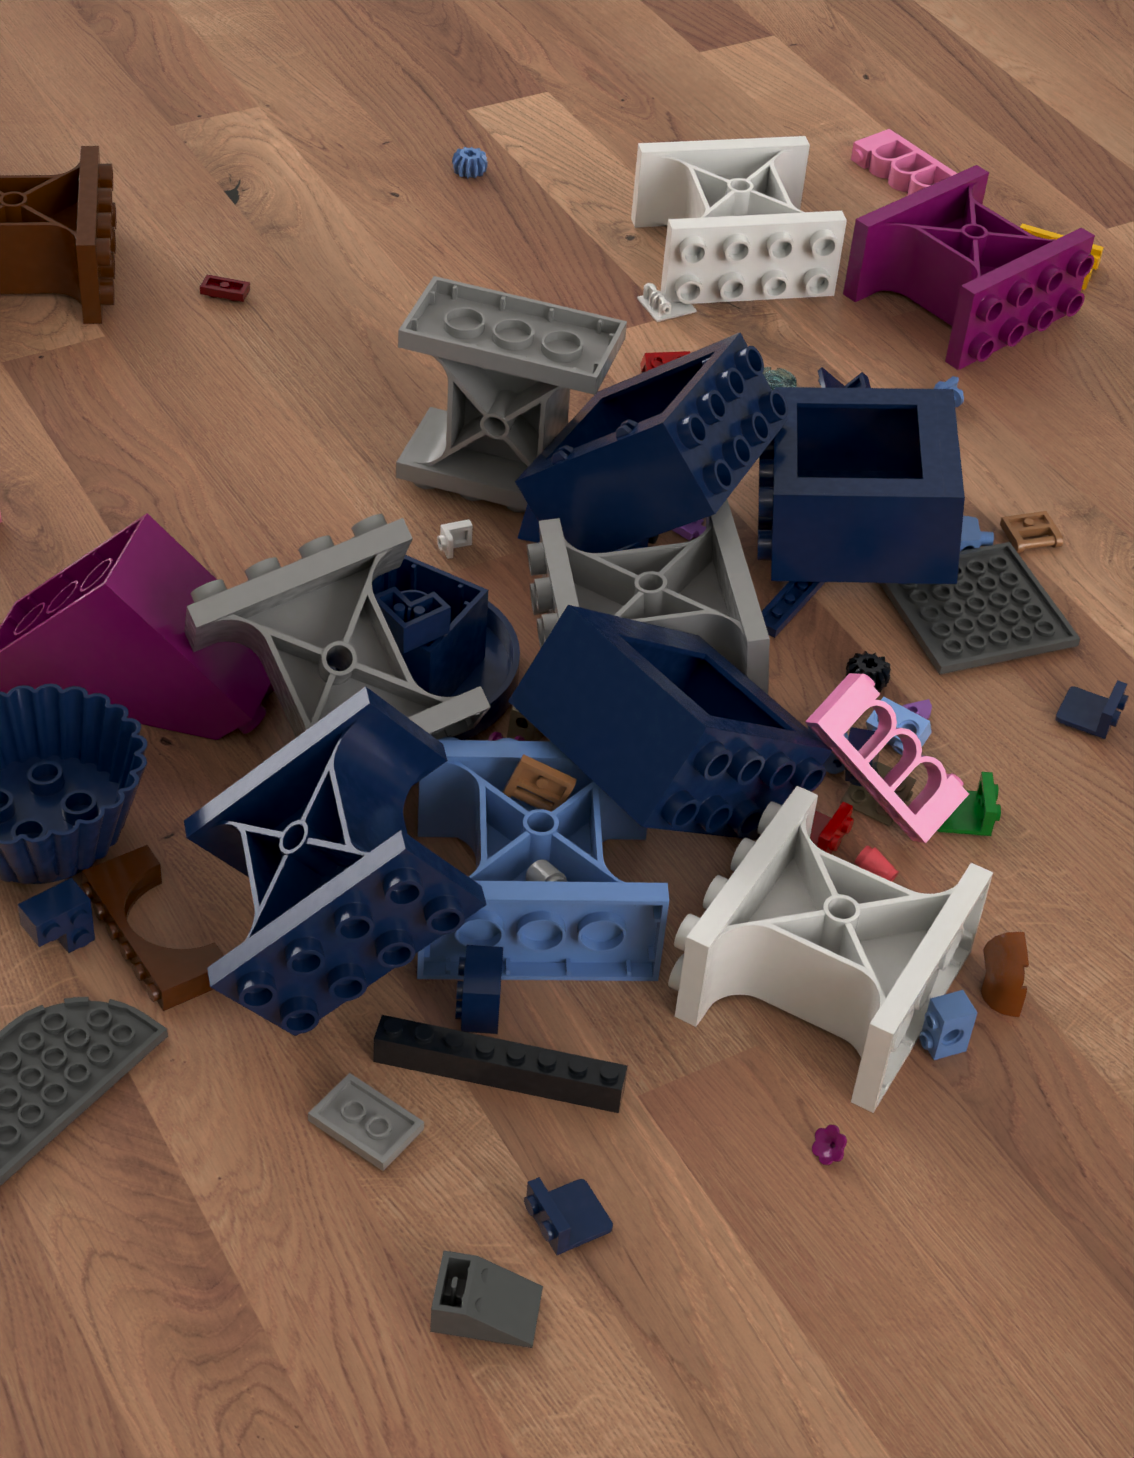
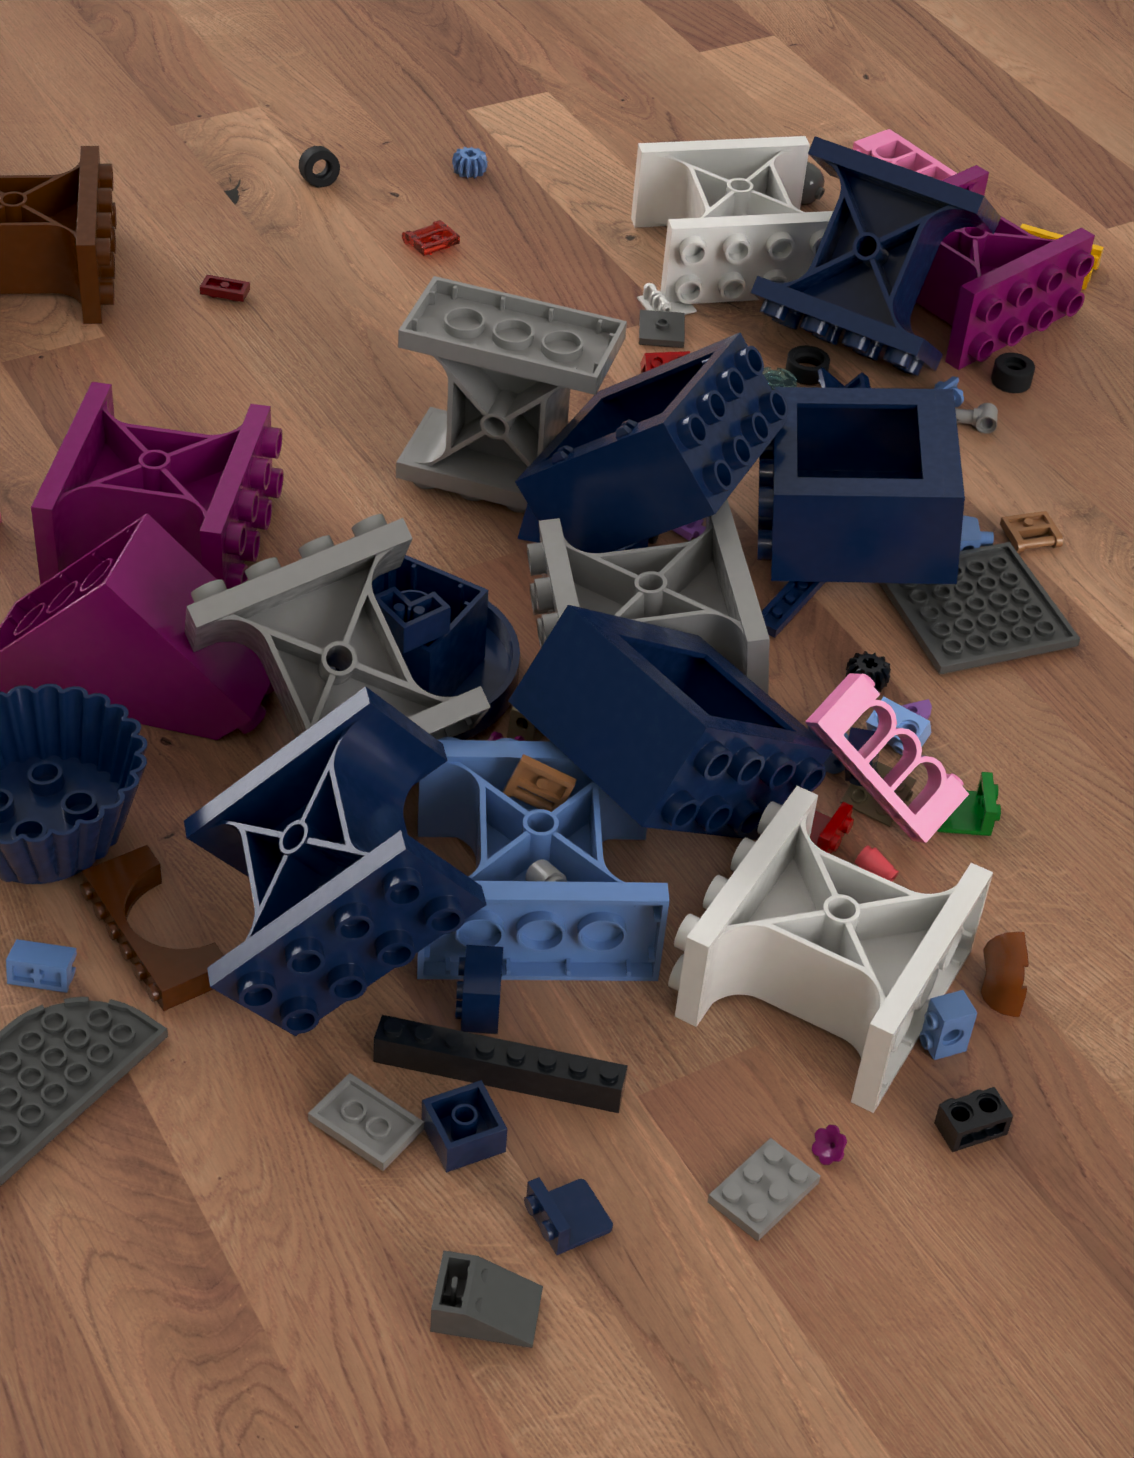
(40, 965): none -> medium blue hinge
(59, 915): dark blue brick -> none
(194, 485): none -> magenta piece
(330, 172): none -> black tyre
(431, 238): none -> clear red plate
(454, 536): white bracket -> none
(464, 1126): none -> dark blue brick
(662, 328): none -> dark grey plate
(763, 1189): none -> light grey plate
(810, 355): none -> black tyre
(813, 184): none -> dark grey cylinder
(874, 257): none -> dark blue piece
(973, 1119): none -> black brick
(982, 418): none -> light grey pin
(1013, 372): none -> black tyre
(1091, 711): dark blue bracket -> none

